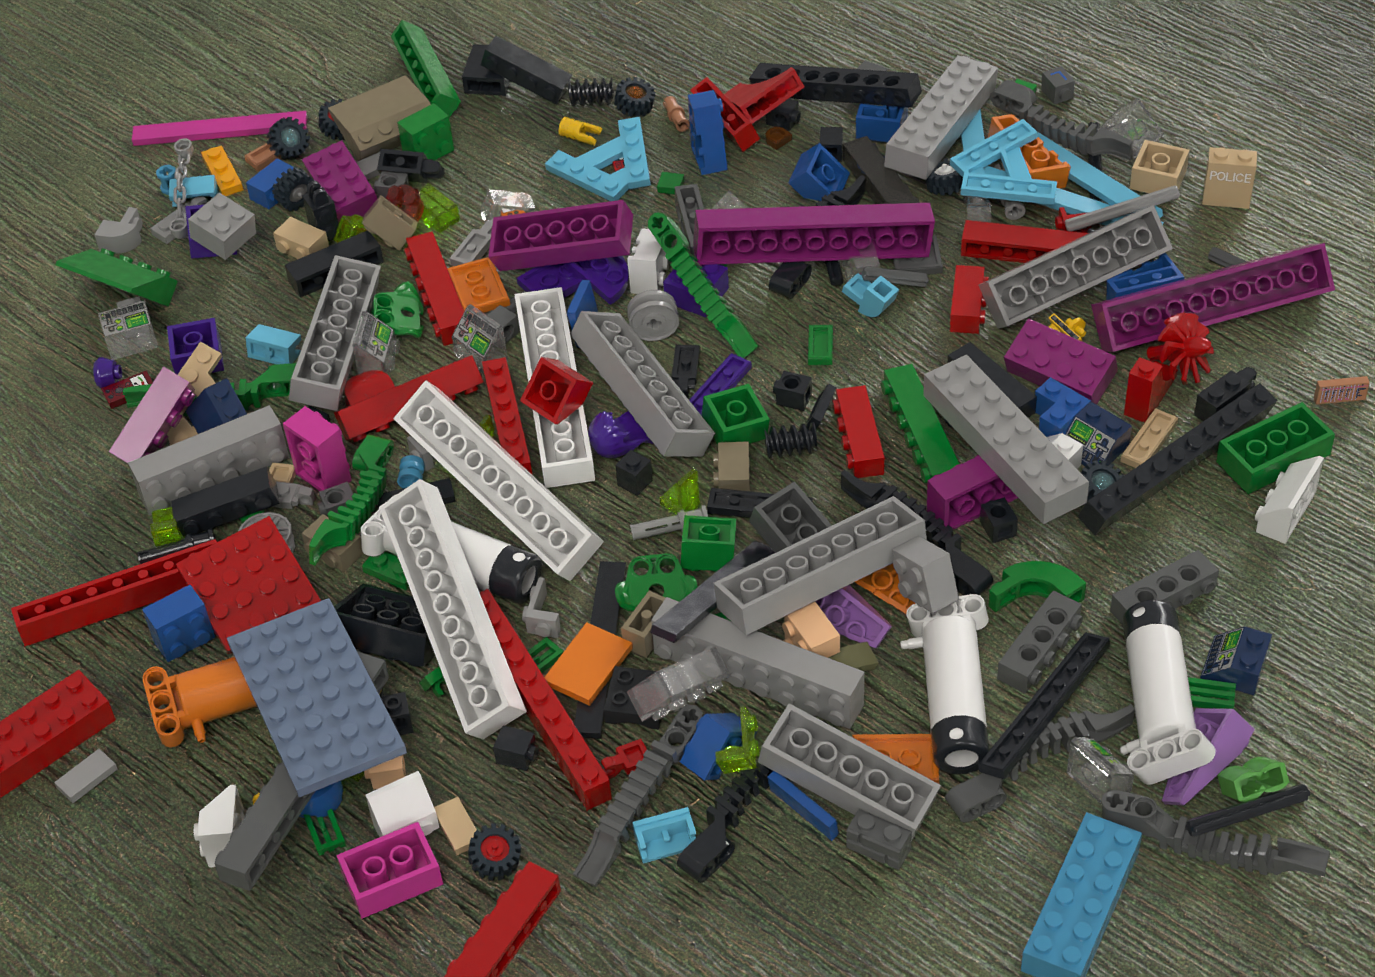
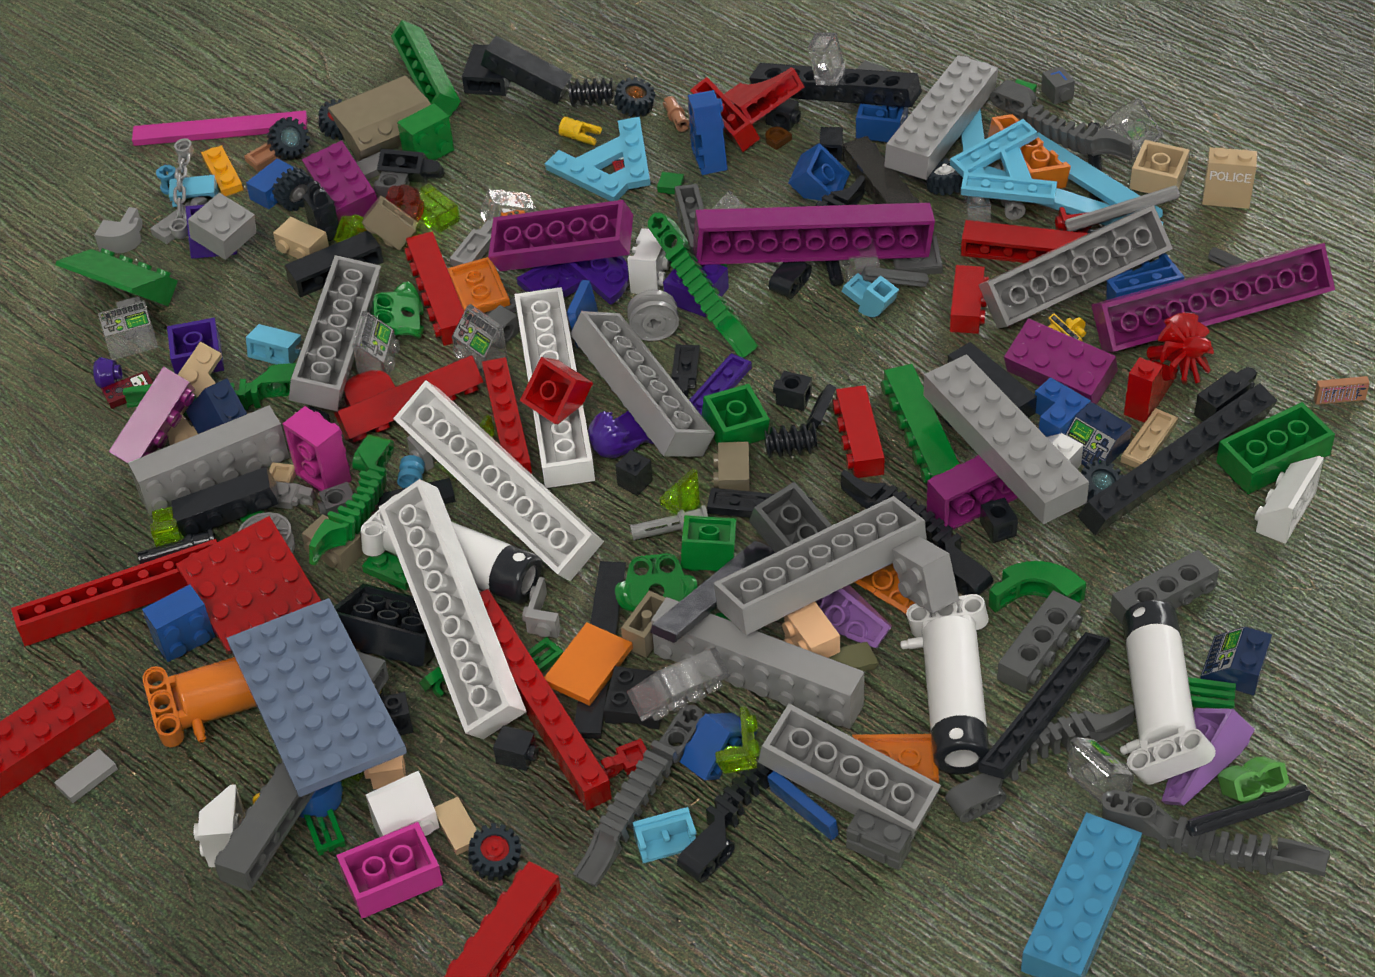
(820, 345): green tile -> none
(826, 58): none -> clear brick

